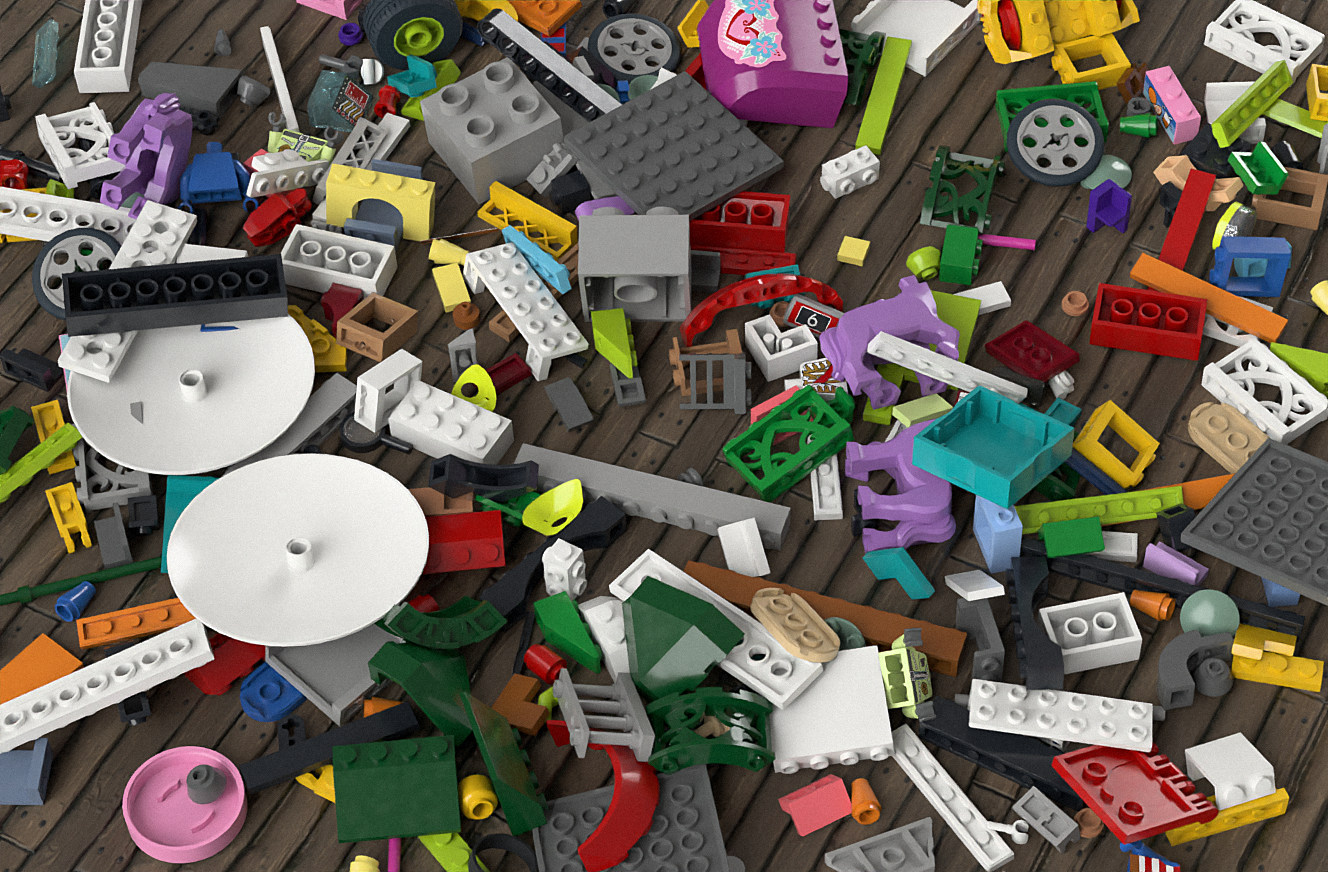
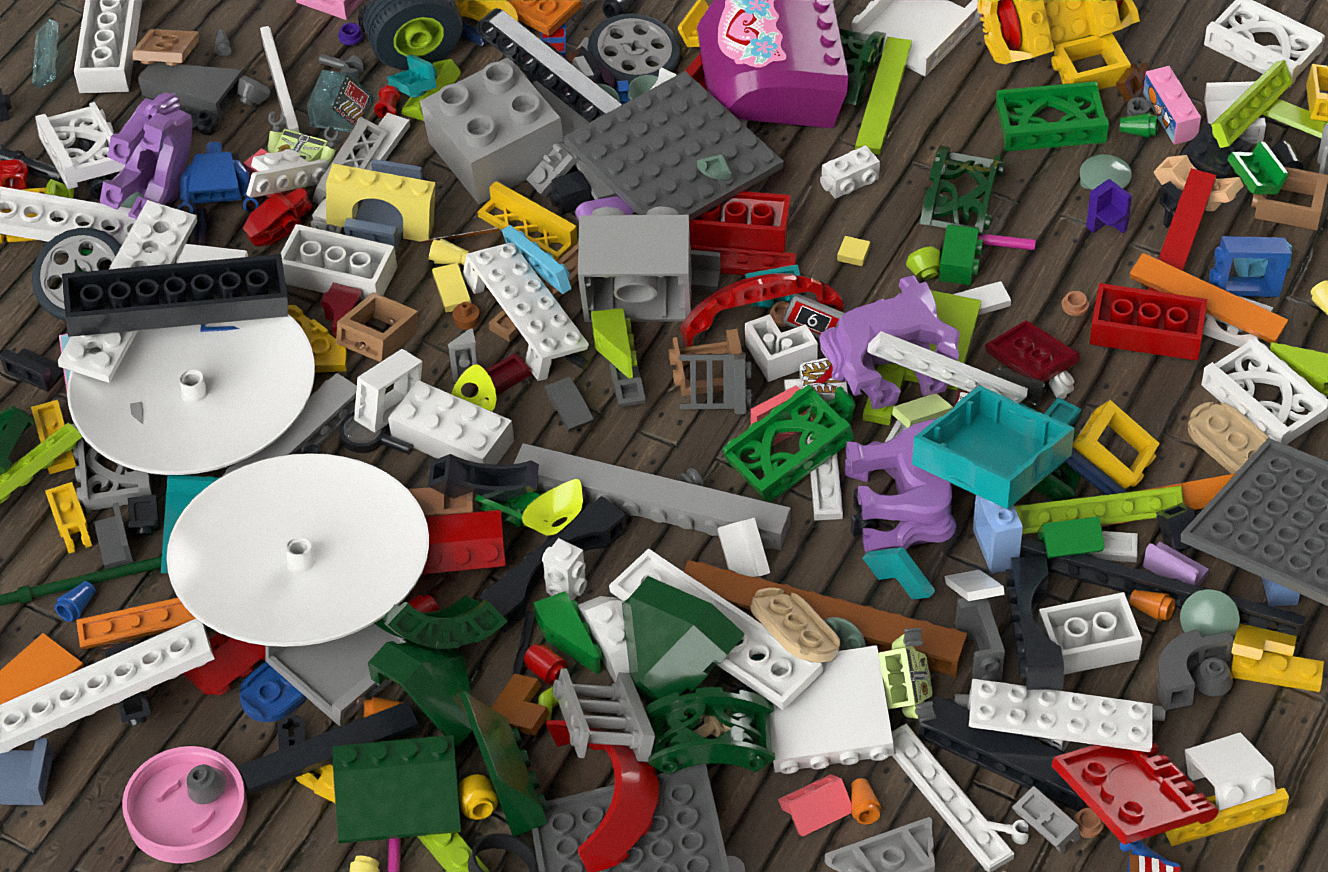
(165, 46): none -> medium nougat plate
(372, 71): white plate -> none
(714, 167): none -> sand green tile
(1057, 173): wedge -> none
(1236, 222): clear piece -> none

